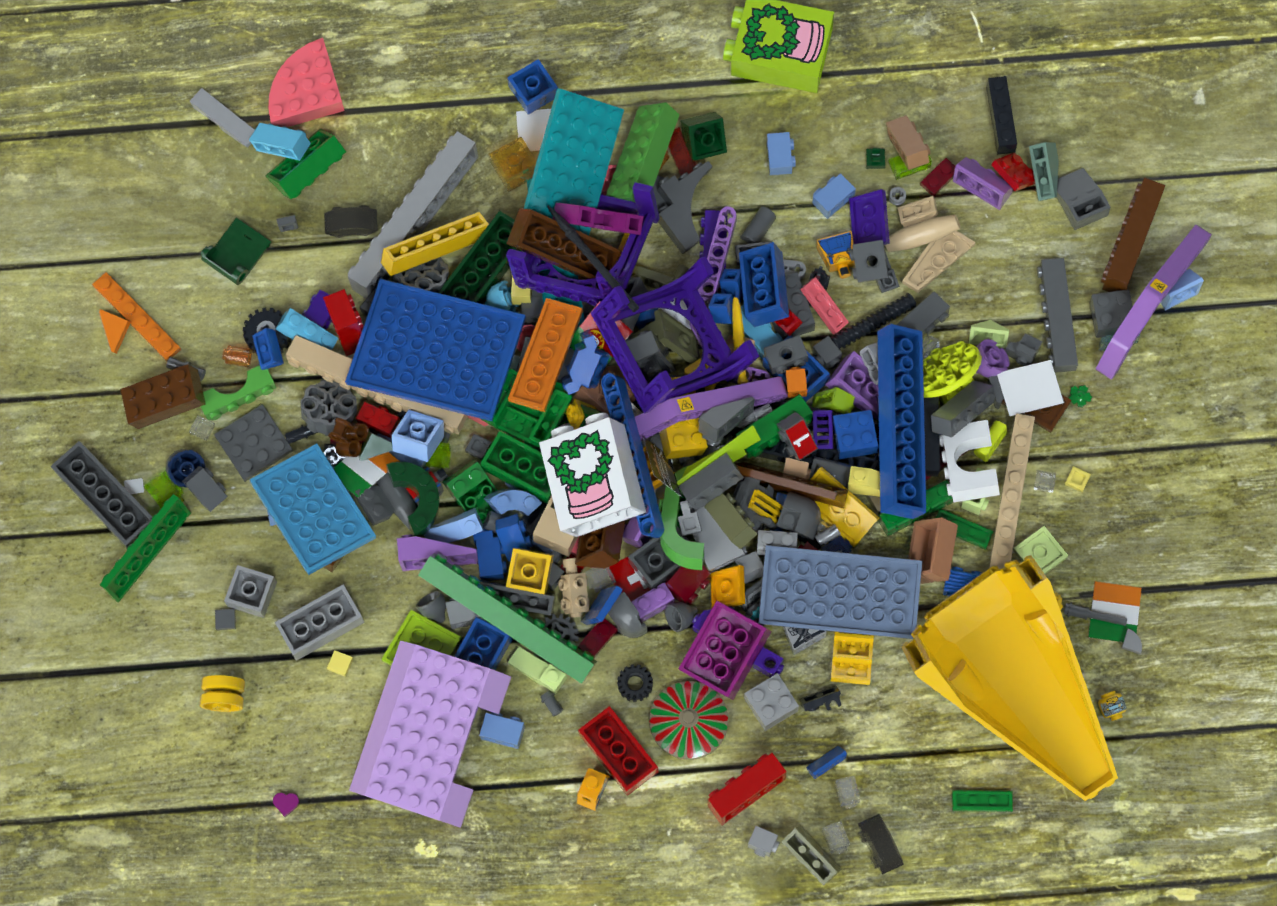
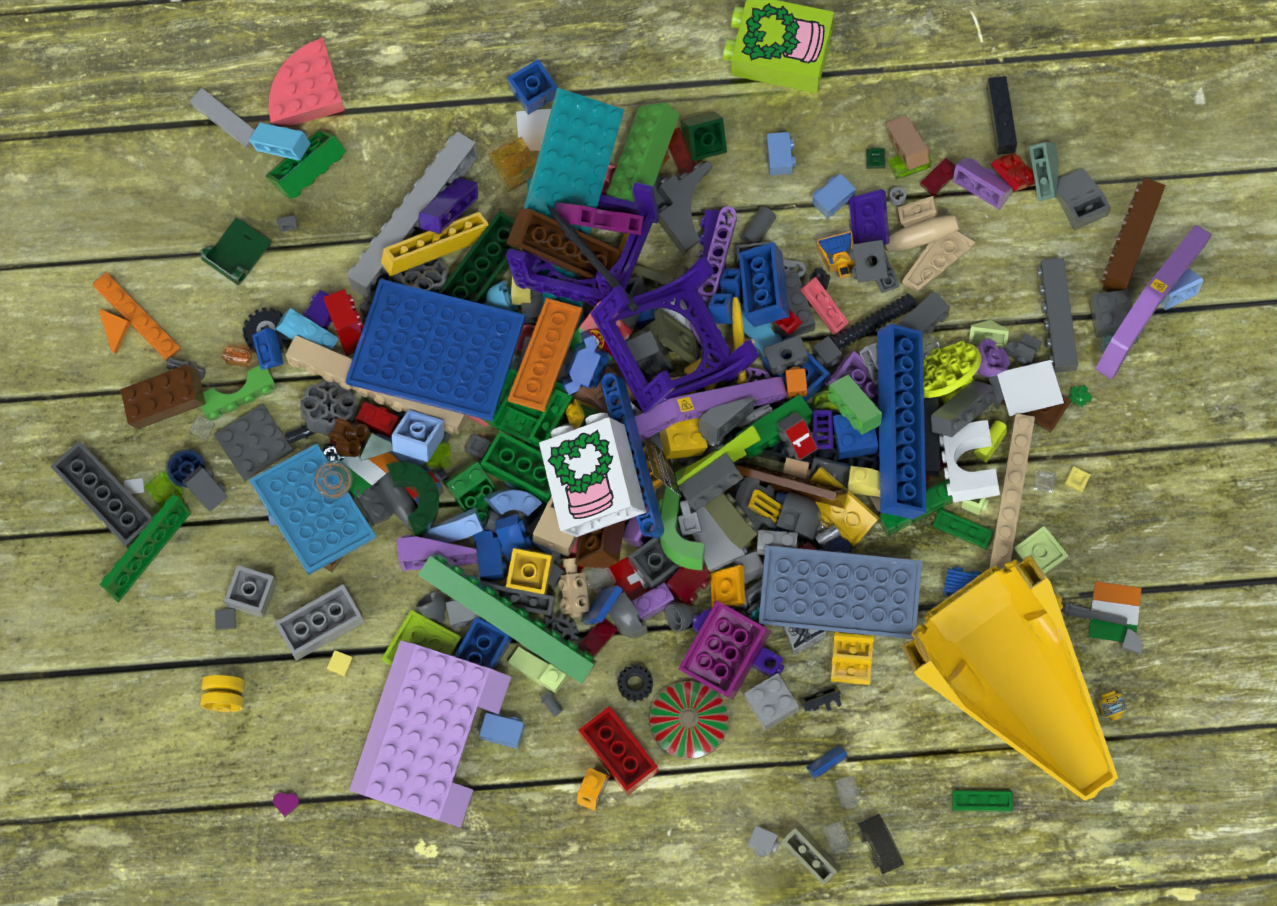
(335, 490): none -> clear light blue tile
(351, 221): clear smoke brick -> none
(448, 205): none -> dark purple brick
(746, 788): red brick -> none
(854, 405): none -> bright green brick
(934, 546): nougat piece -> none

